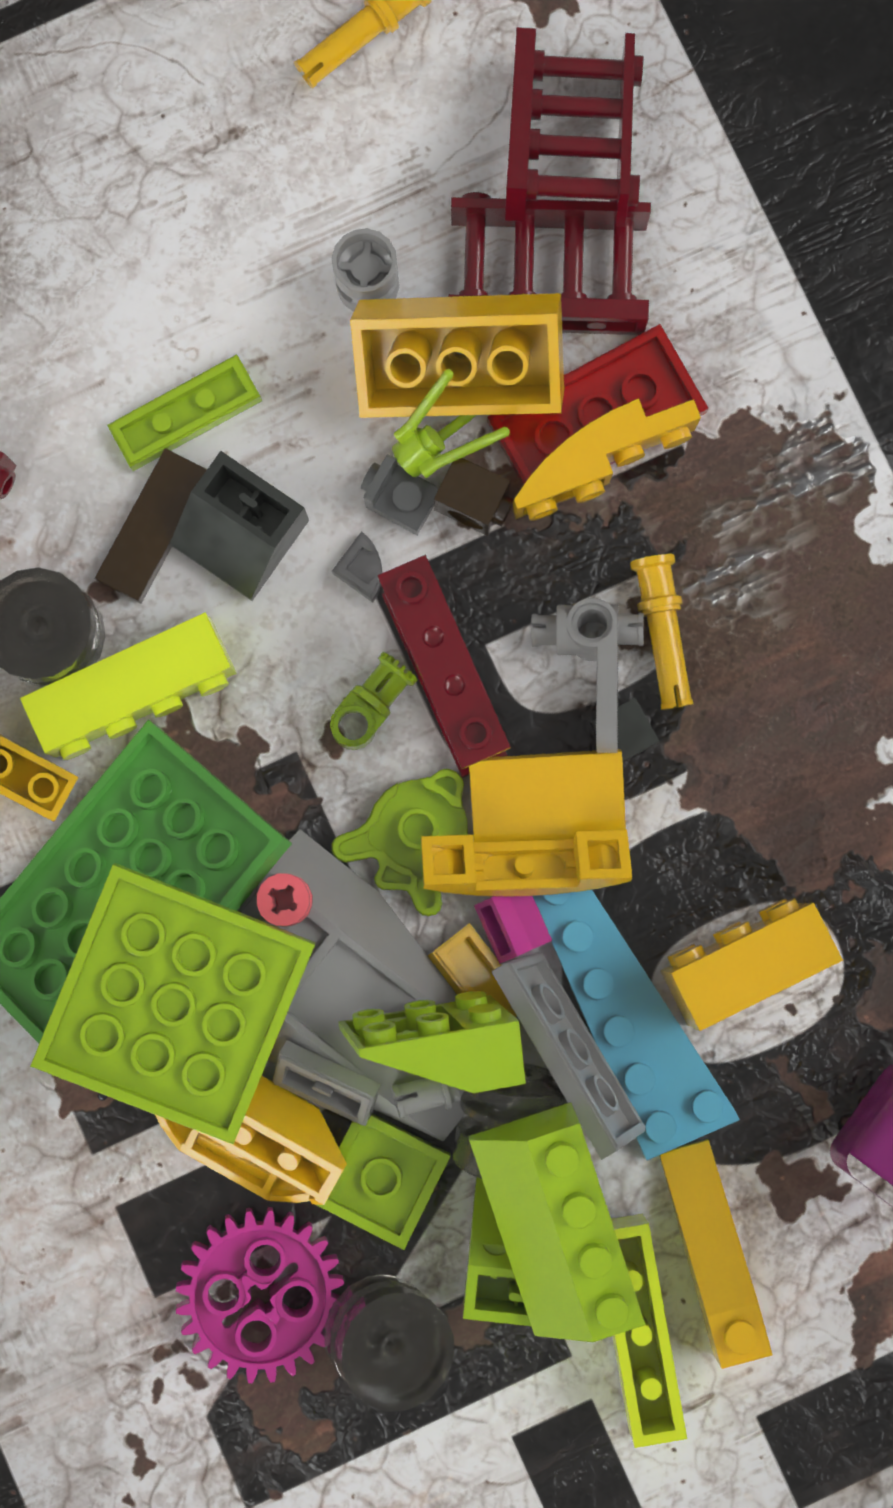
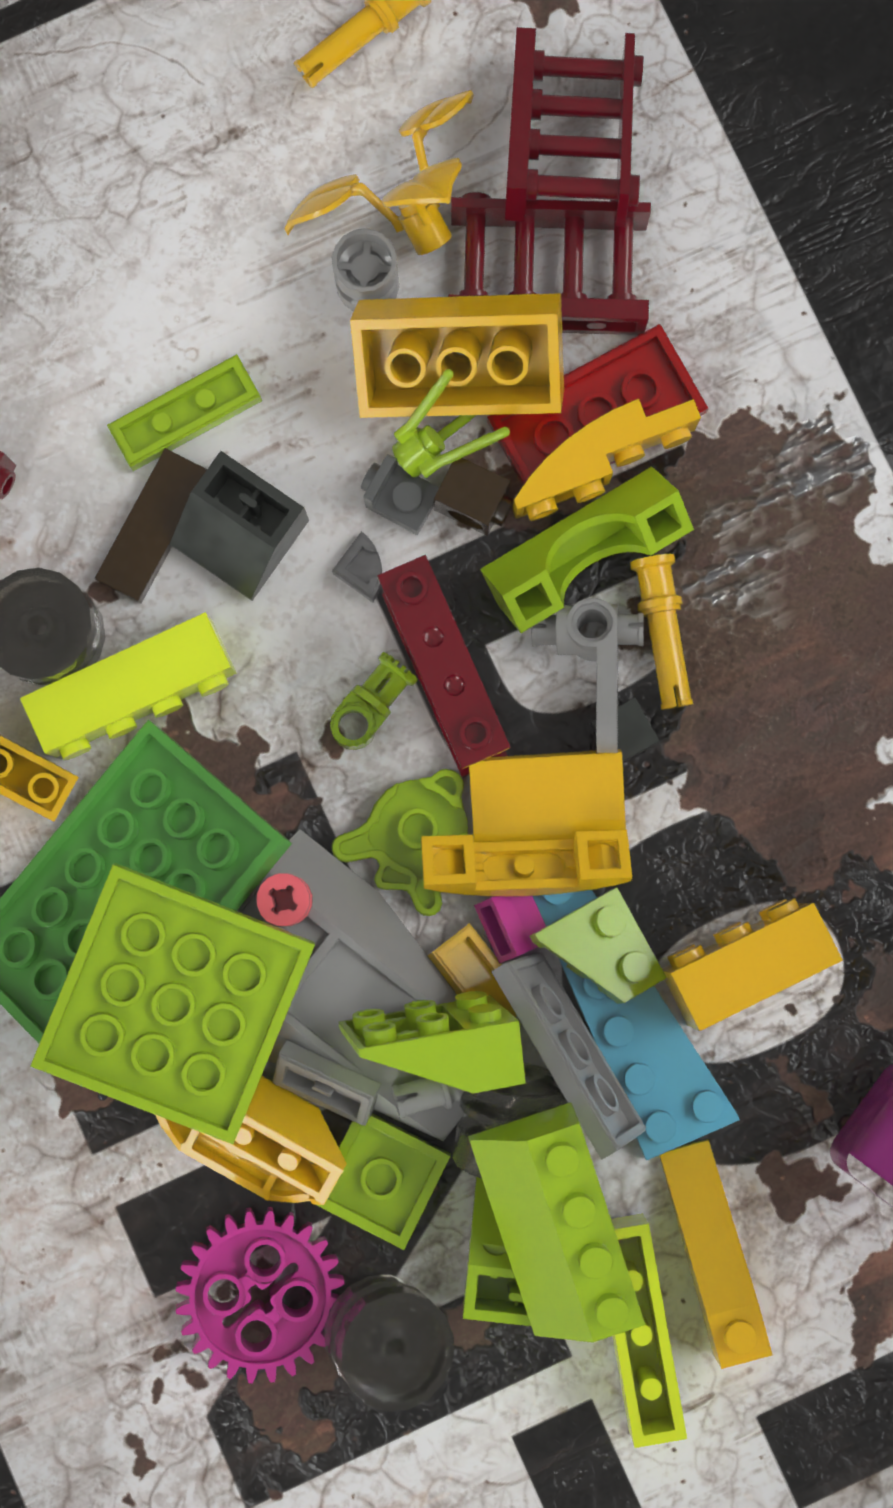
(416, 198): none -> yellow plant
(604, 946): none -> lime wing
(632, 518): none -> lime arch

